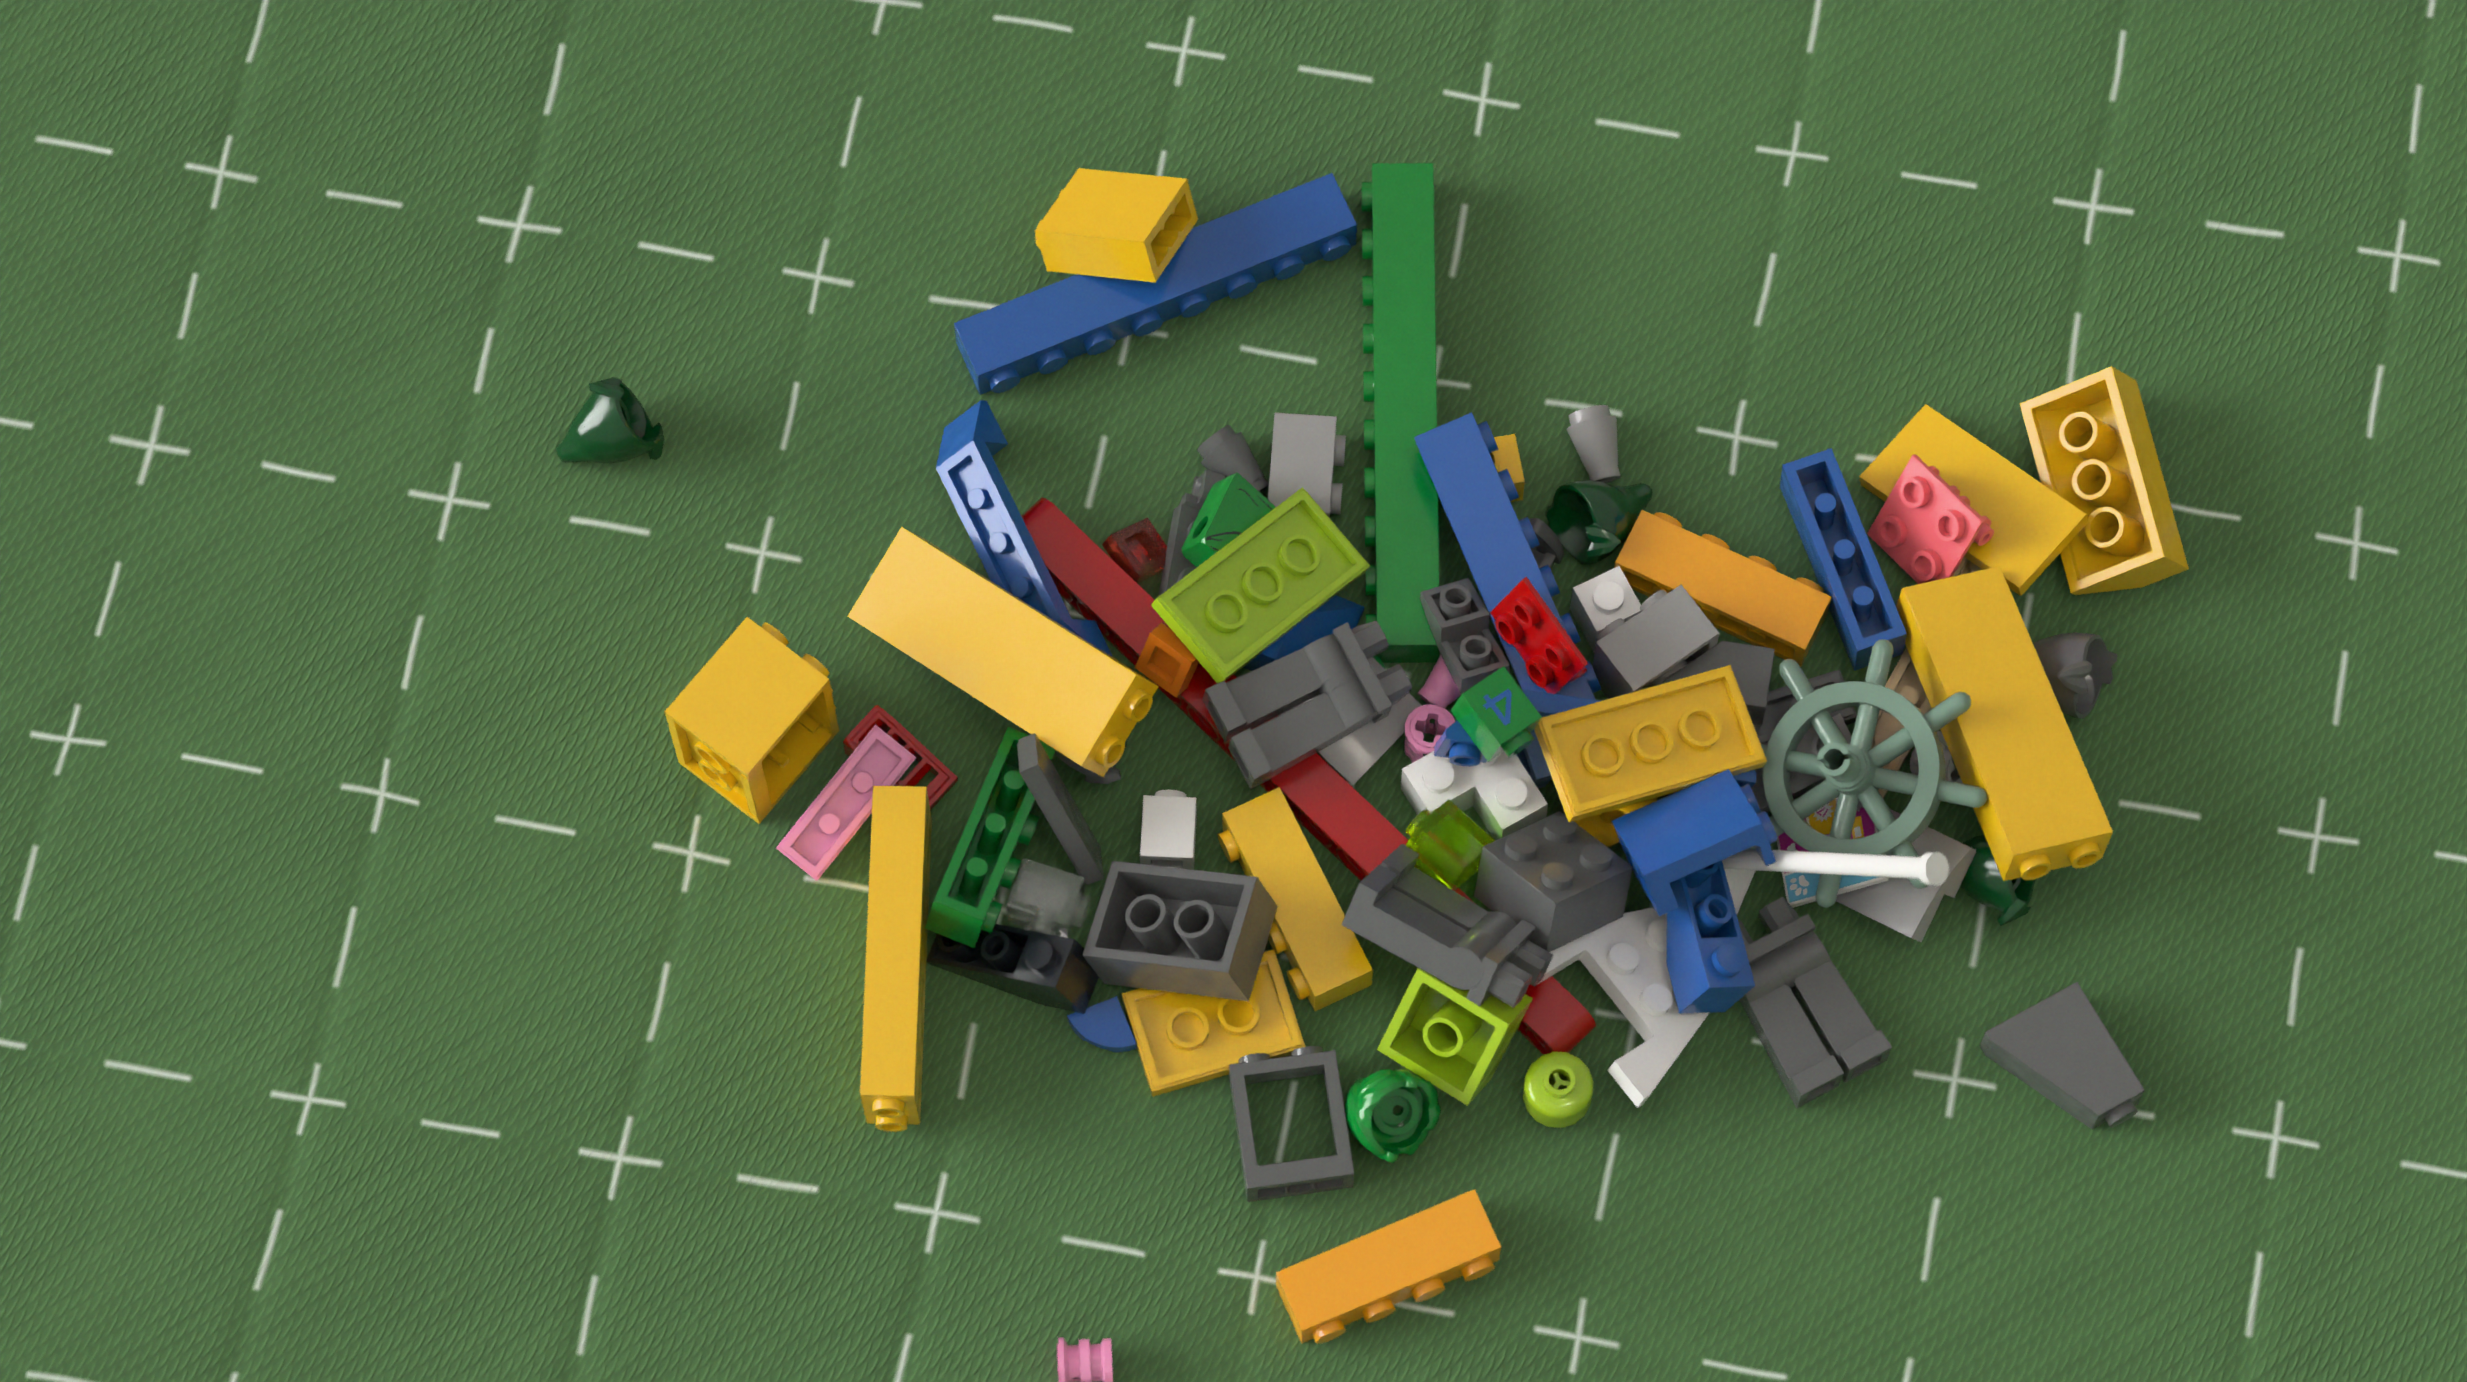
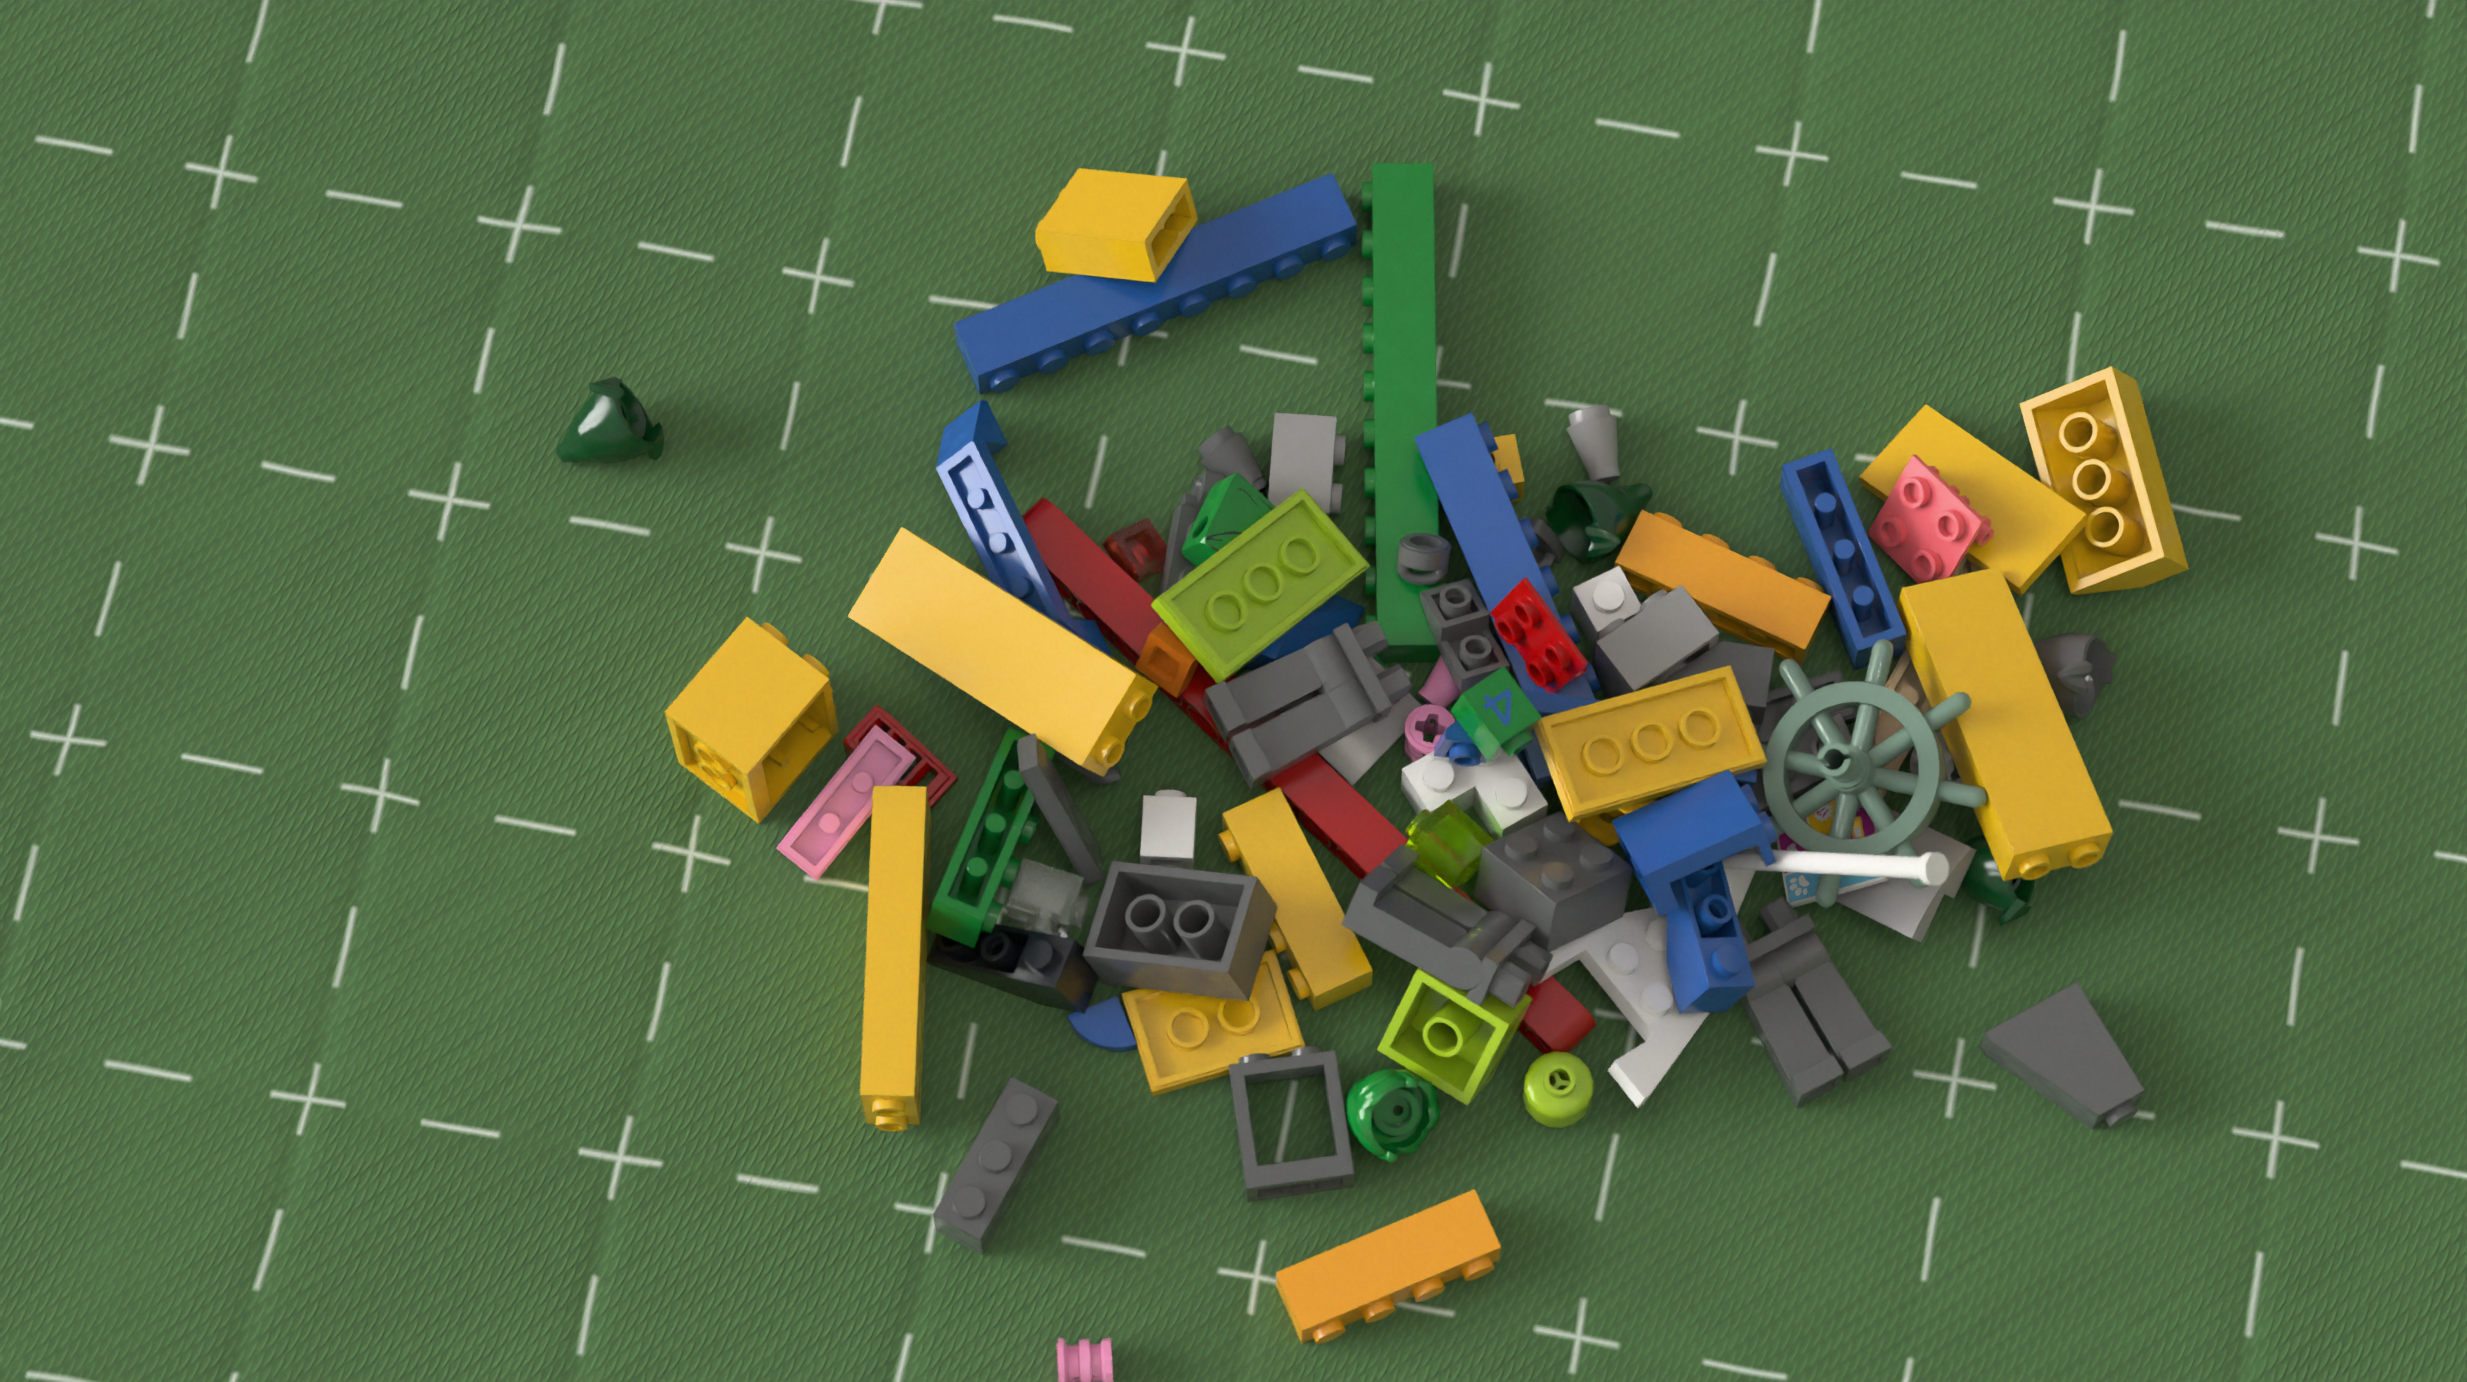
(997, 1165): none -> dark grey brick
(1423, 553): none -> dark grey tile

